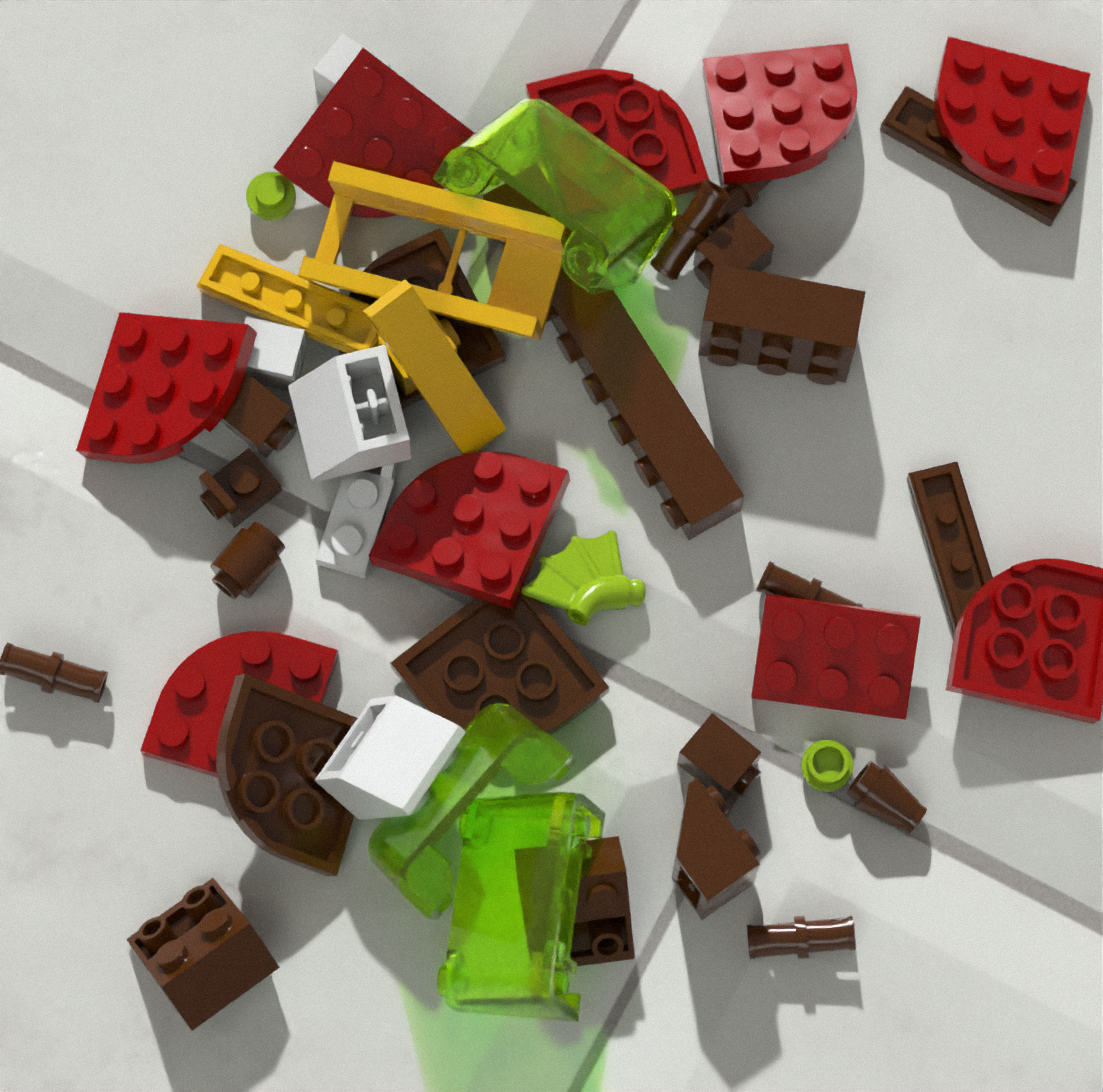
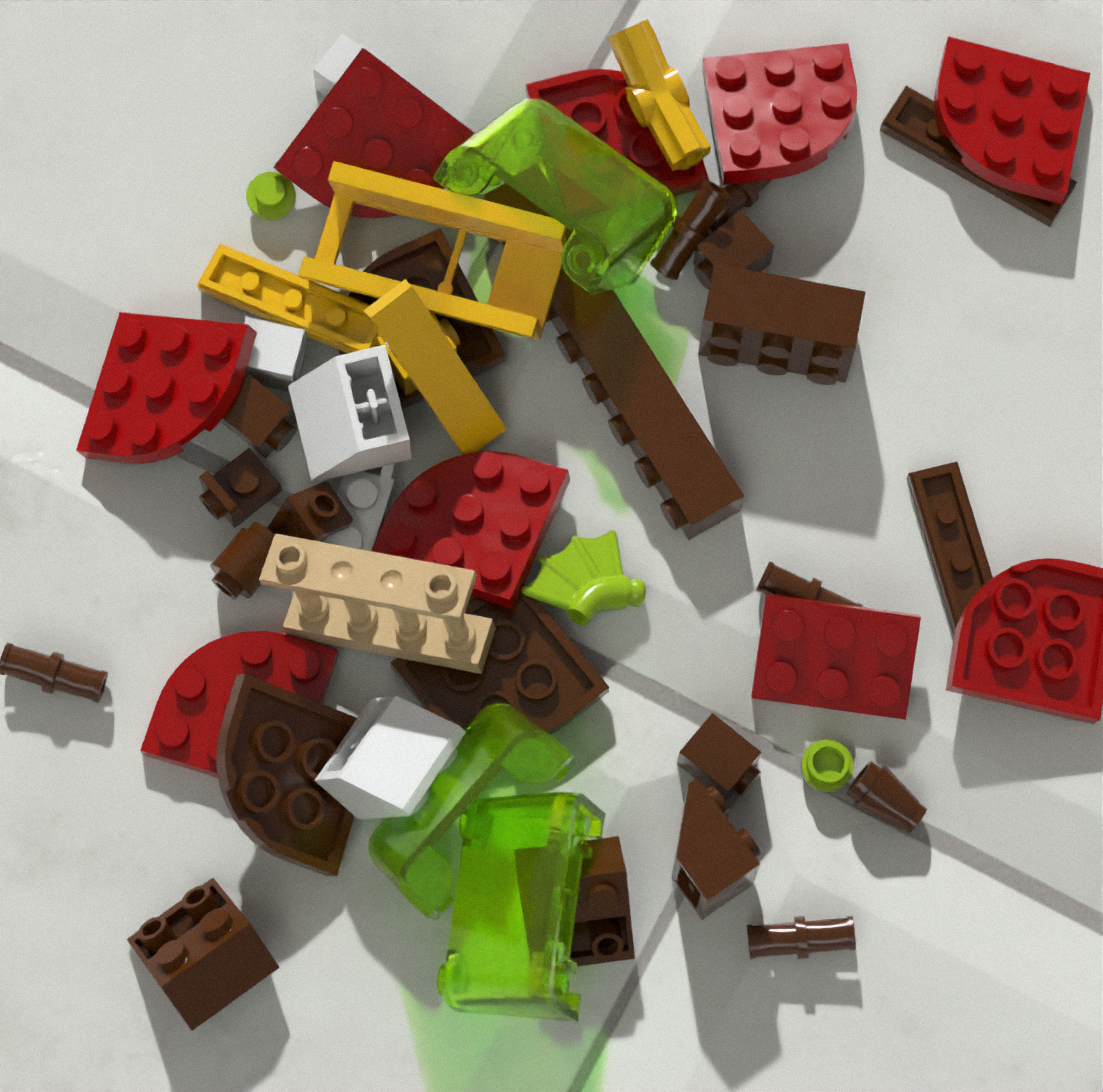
(312, 514): none -> reddish brown bracket
(379, 603): none -> tan fence
(658, 96): none -> yellow piece

